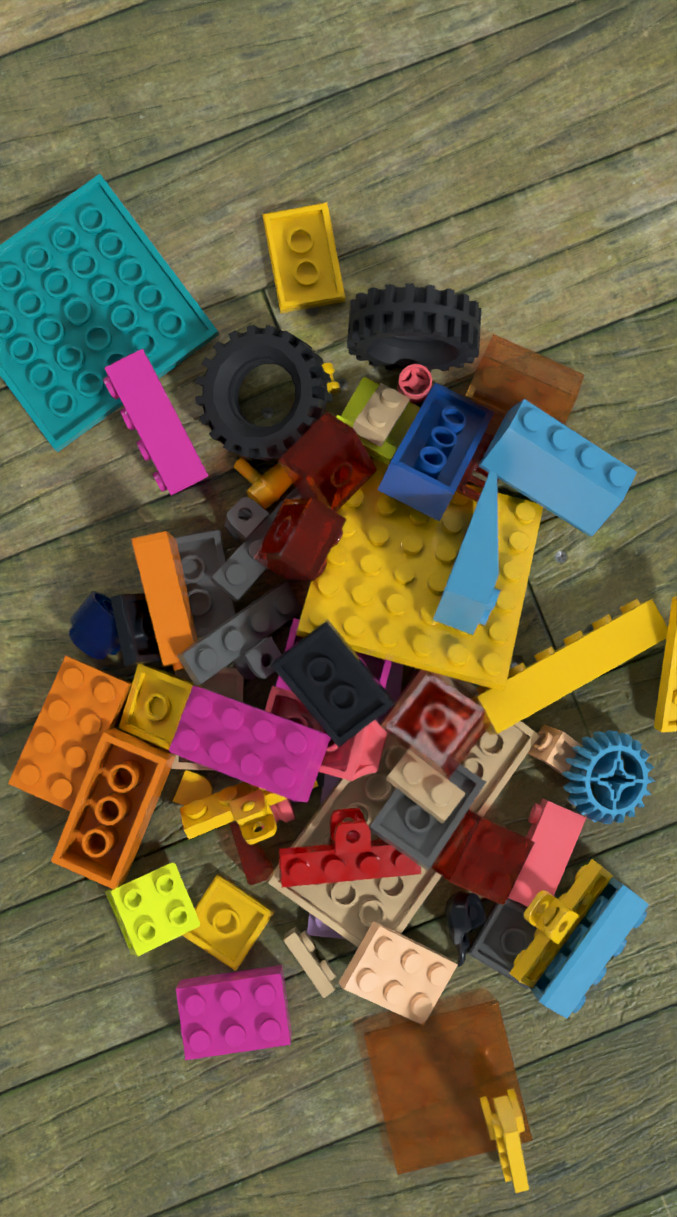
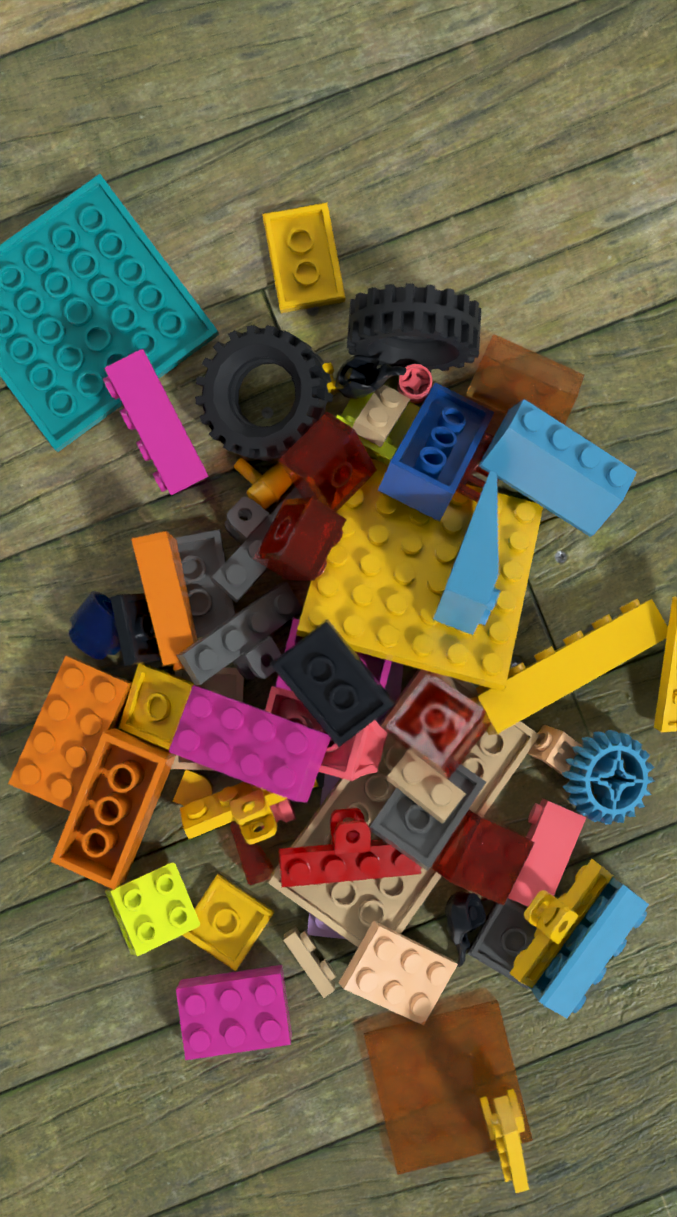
(361, 377): none -> black piece

